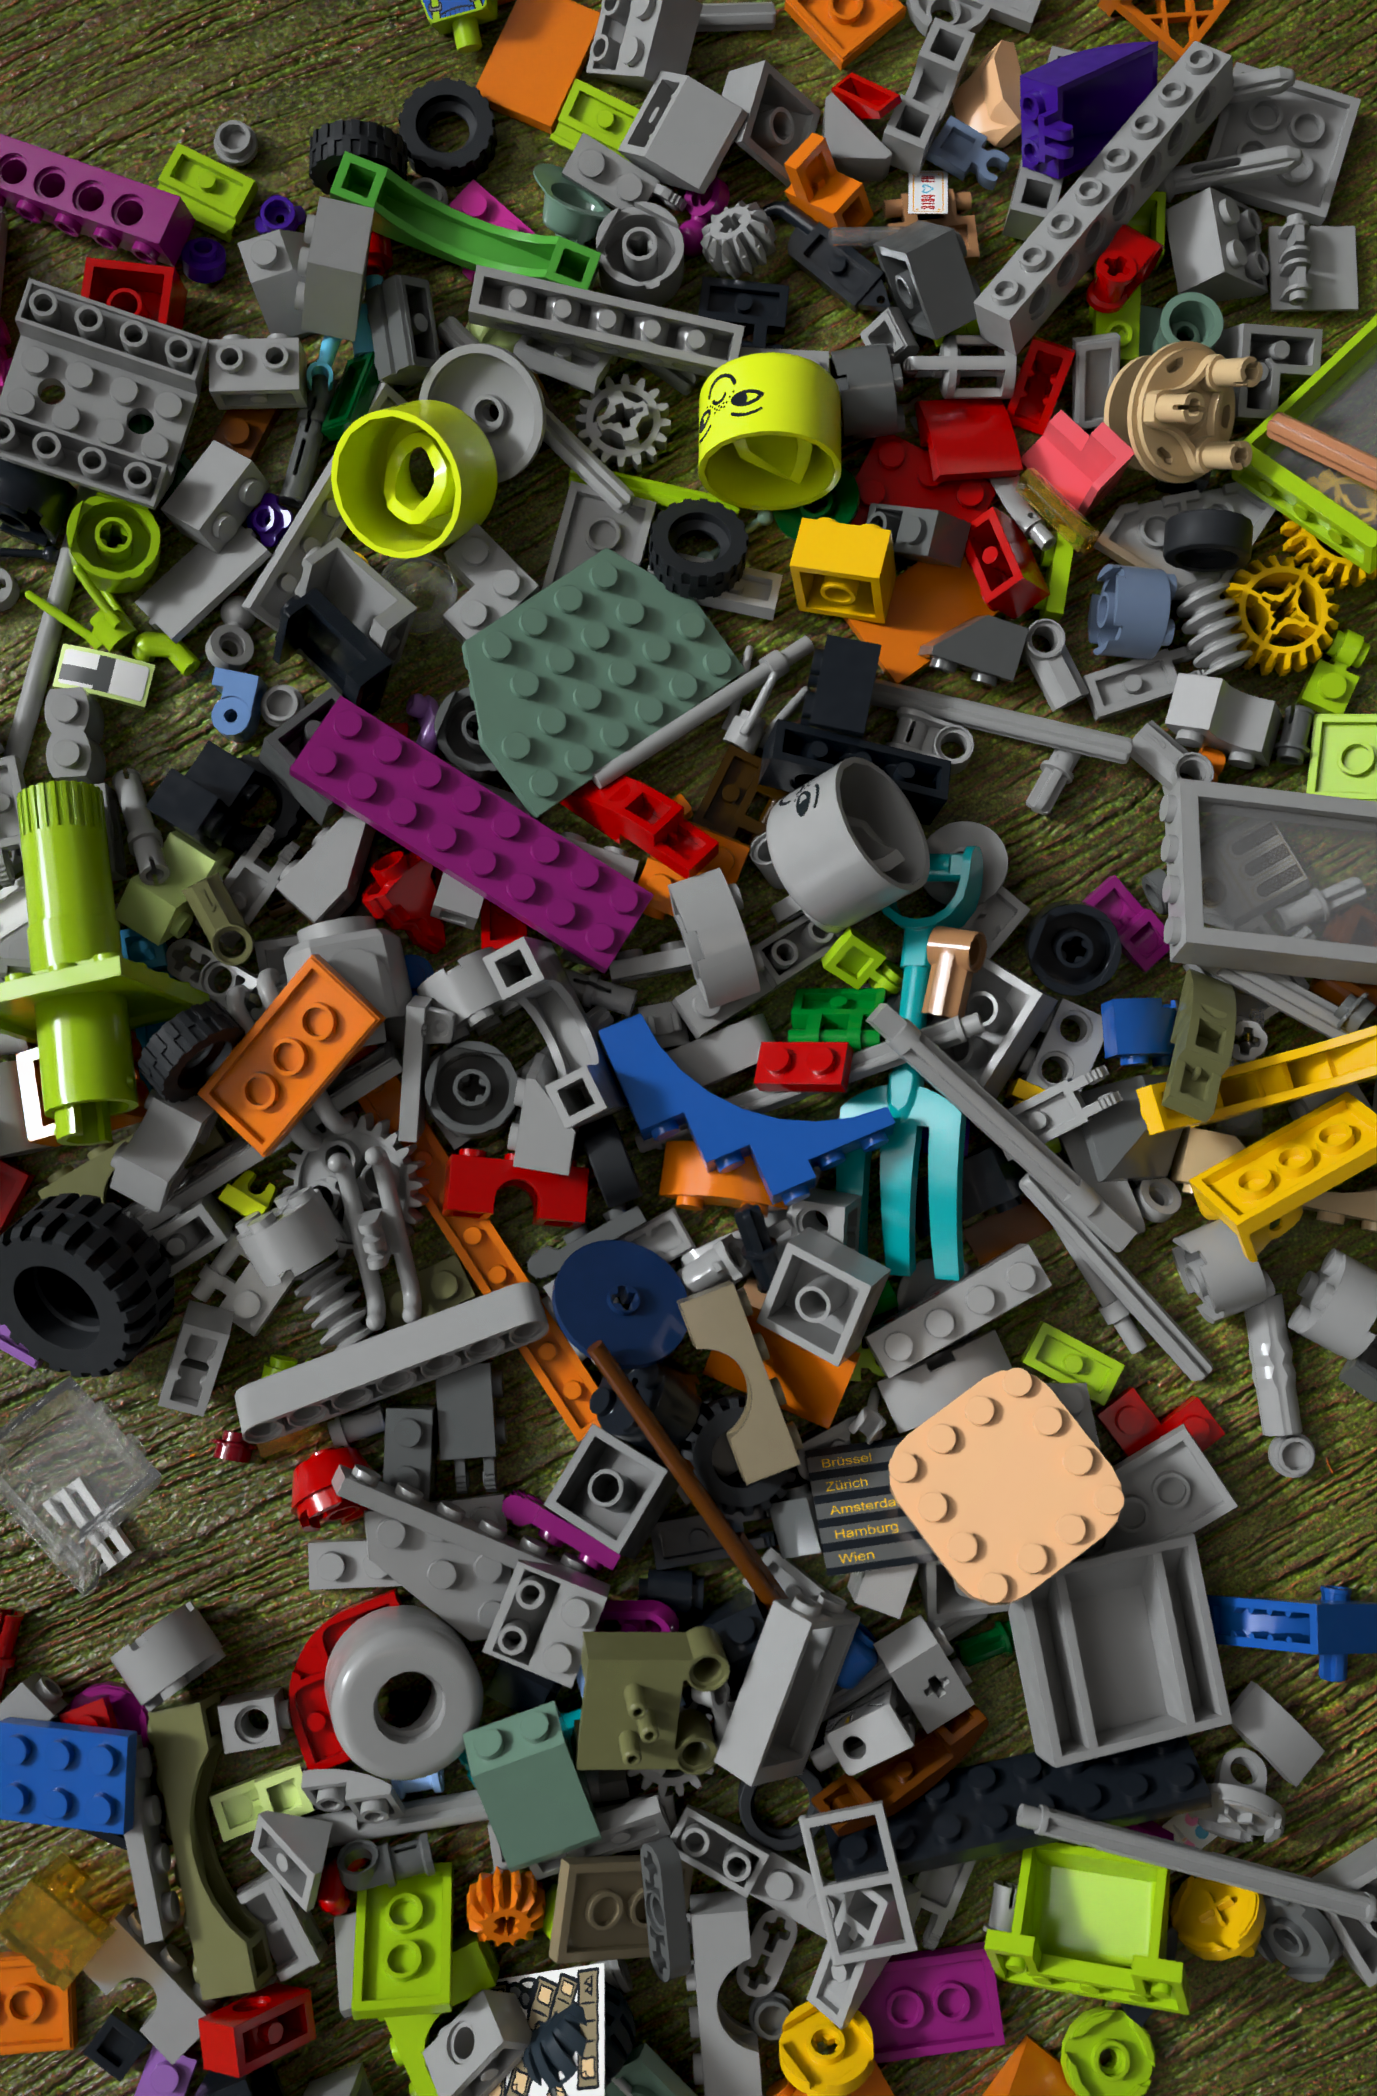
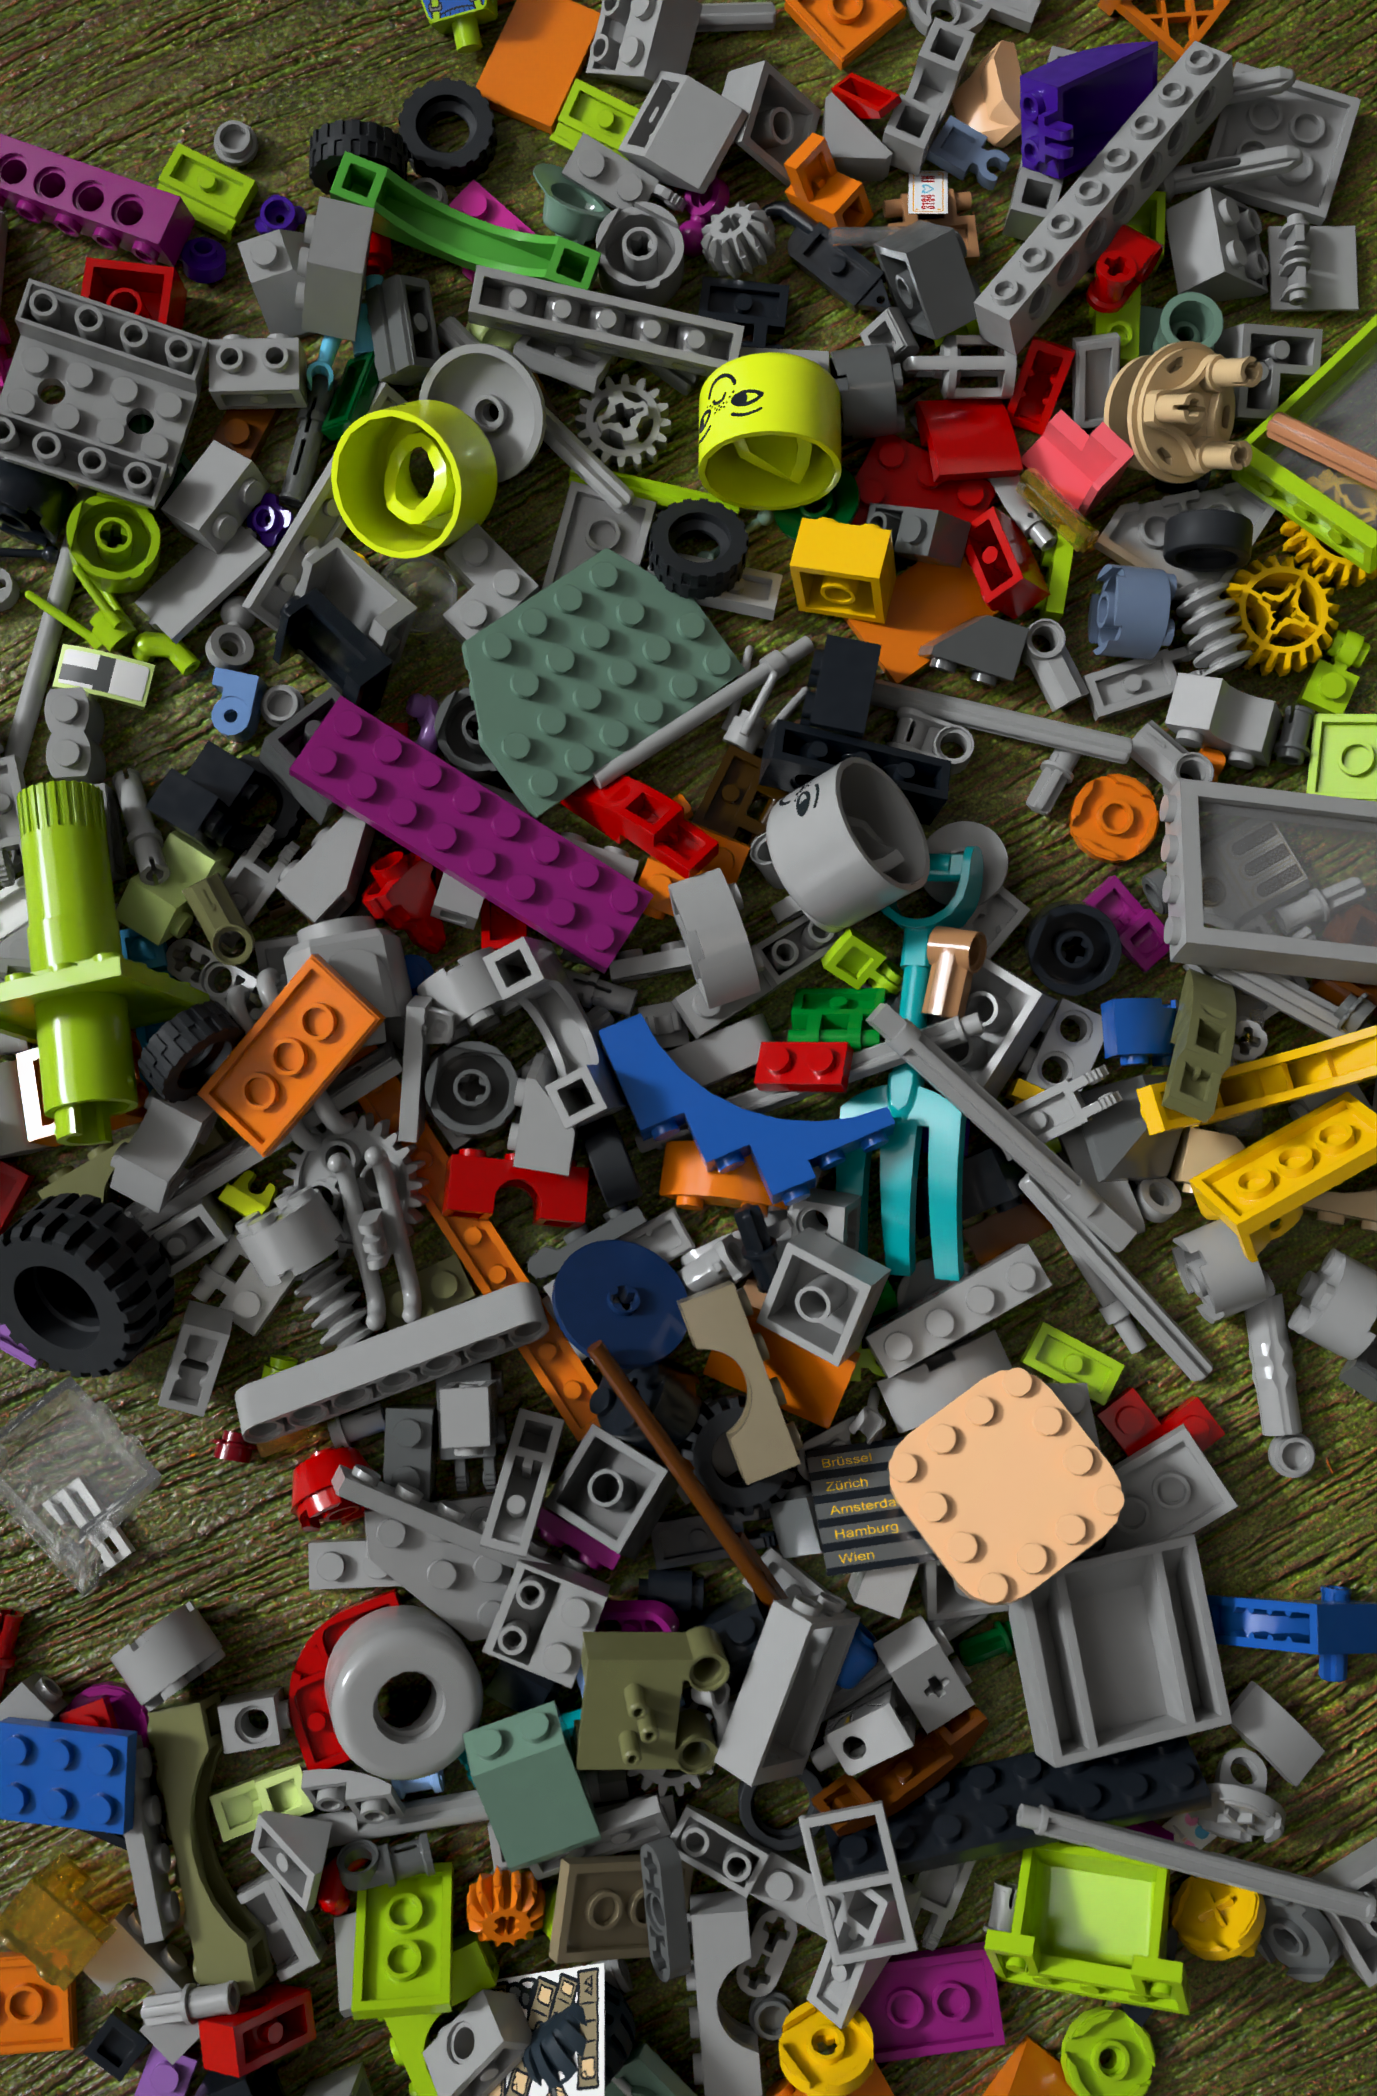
(191, 2004): none -> light grey axle
(469, 1416): none -> light grey brick
(522, 1483): none -> light grey slope
(1113, 818): none -> orange tile

